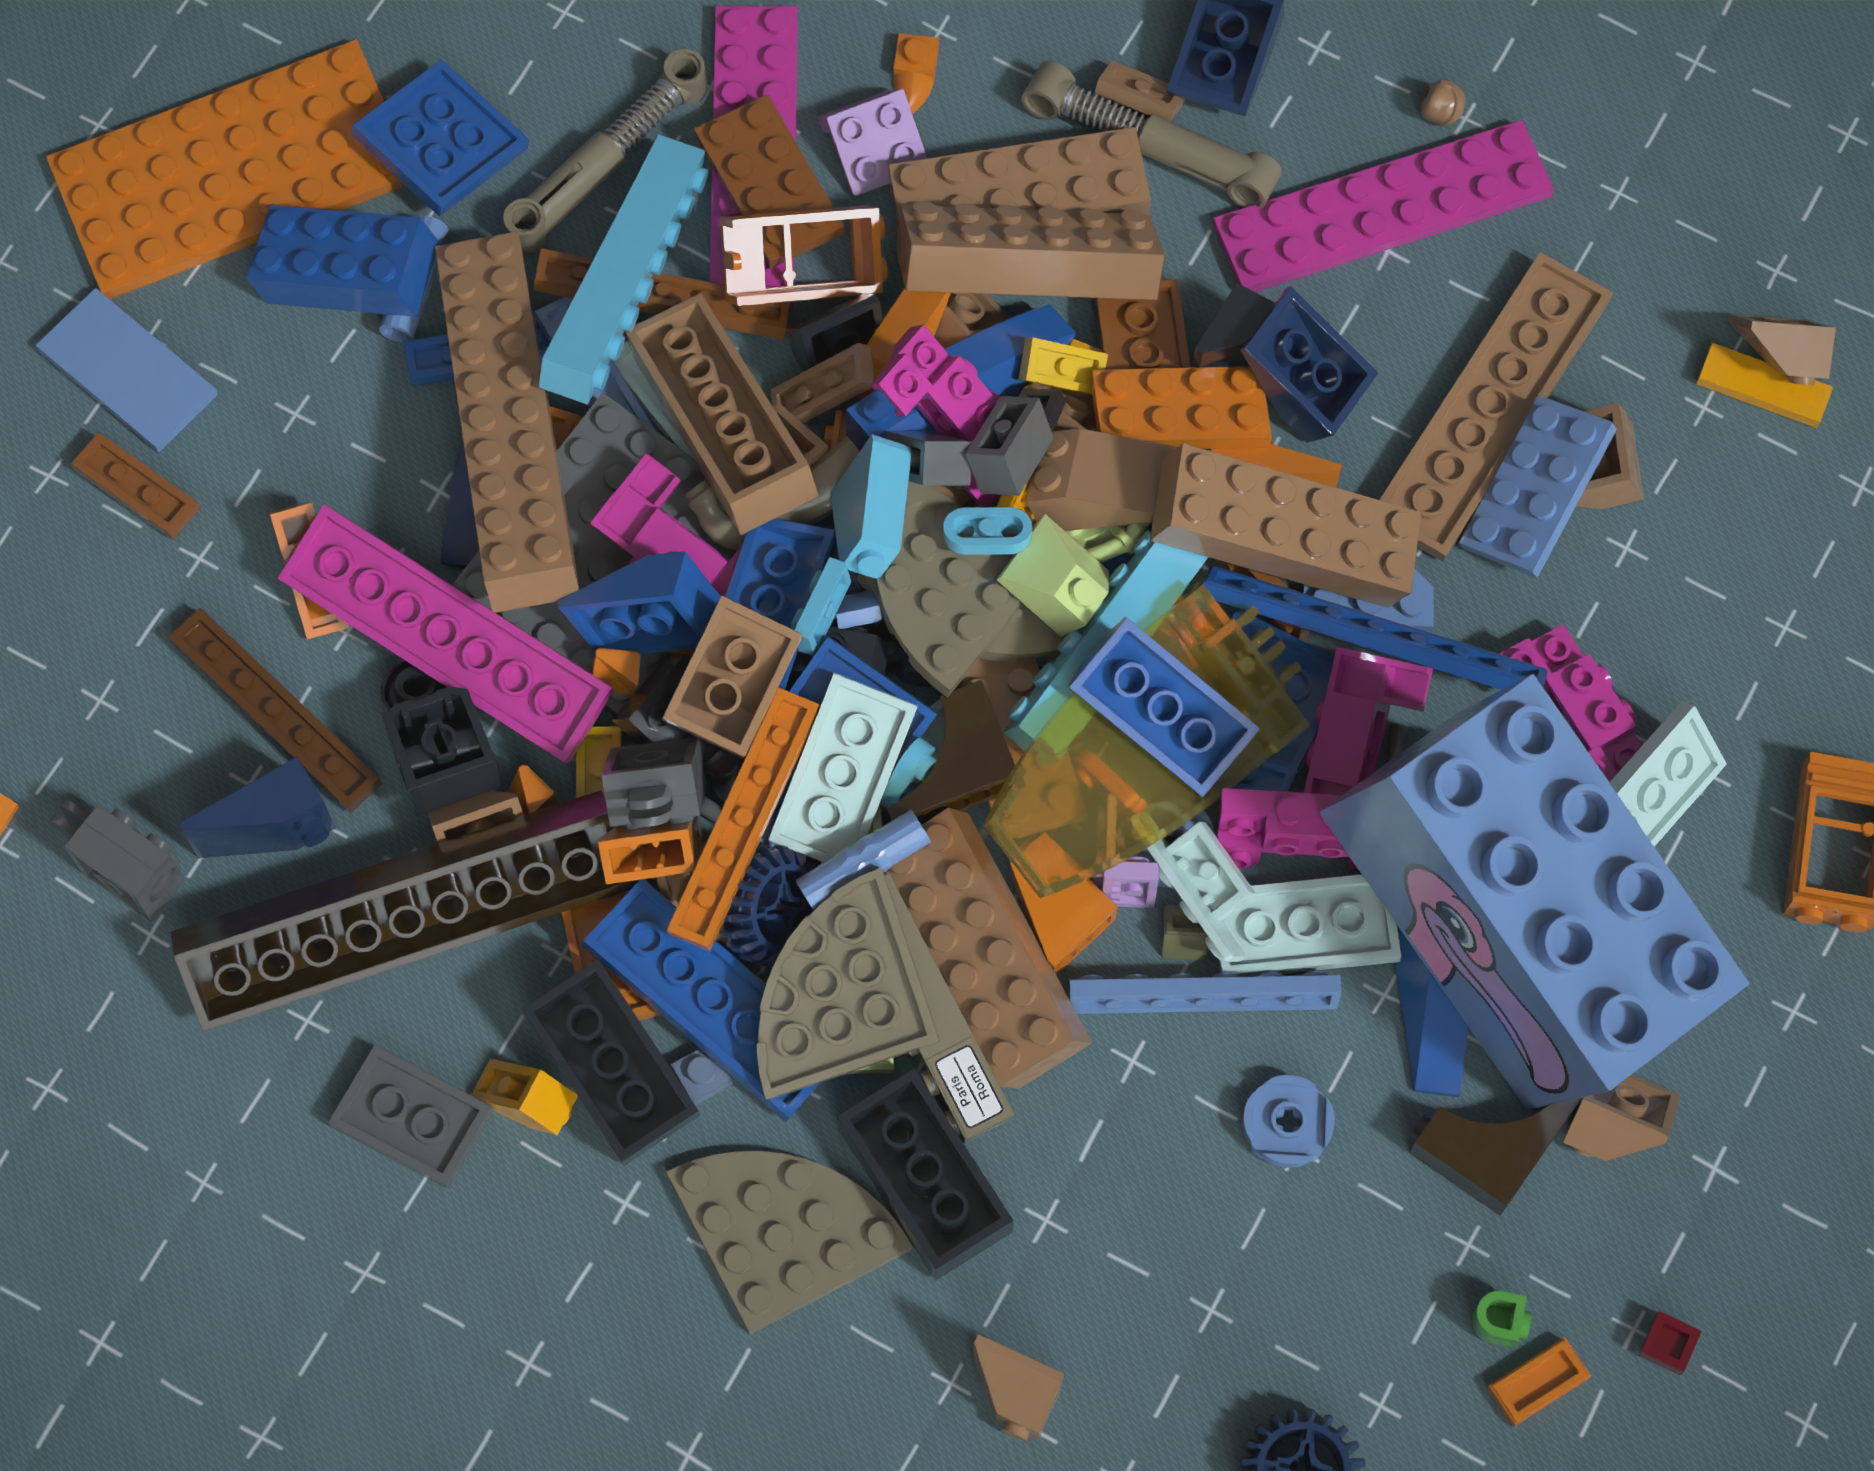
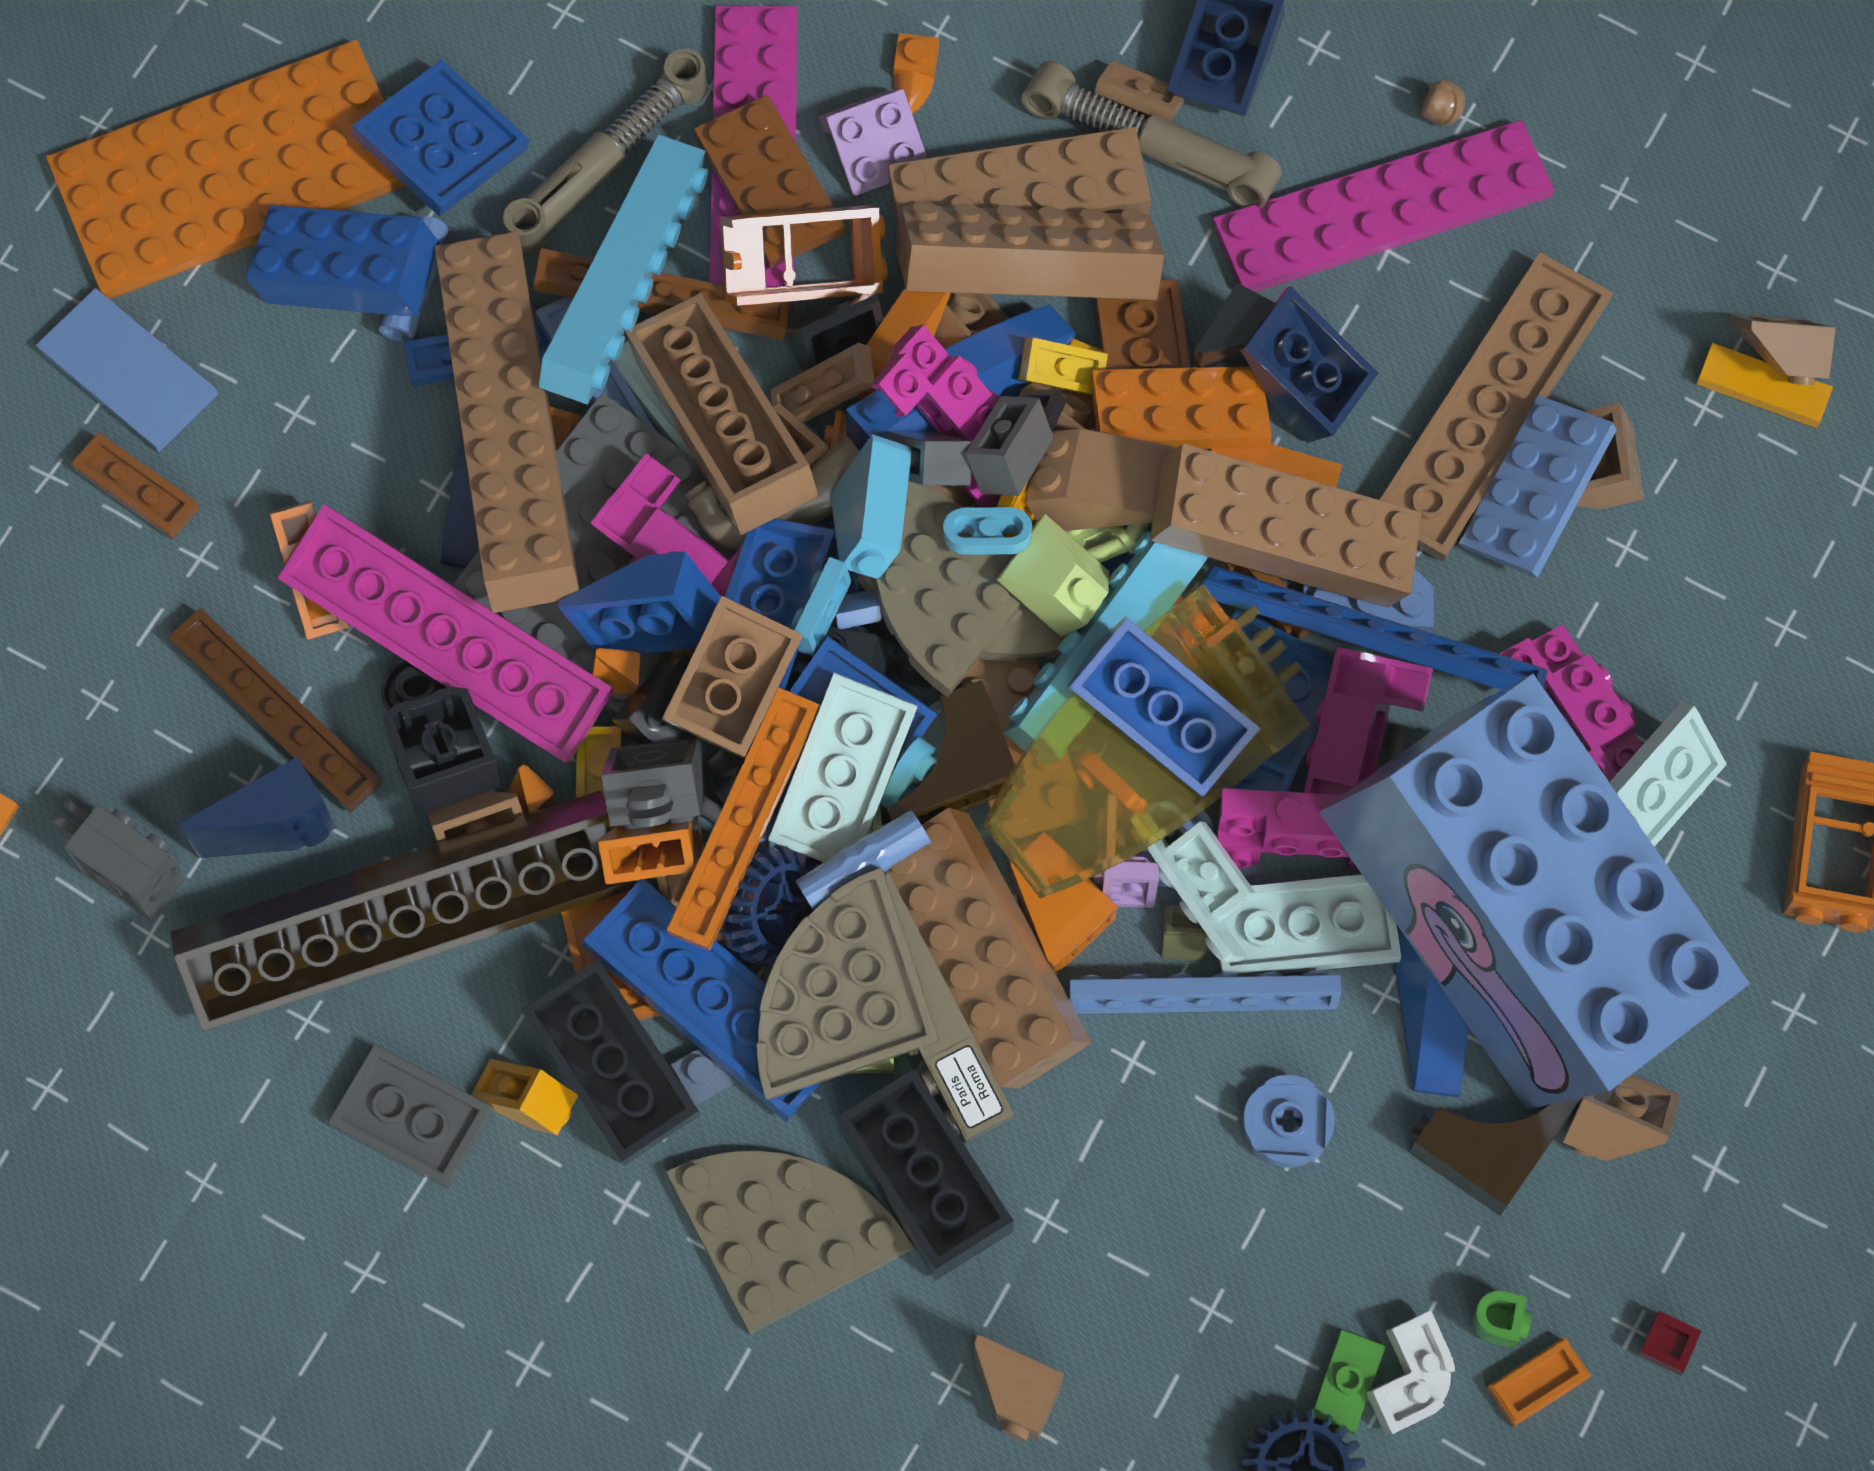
(1348, 1380): none -> bright green plate
(1426, 1376): none -> white plate

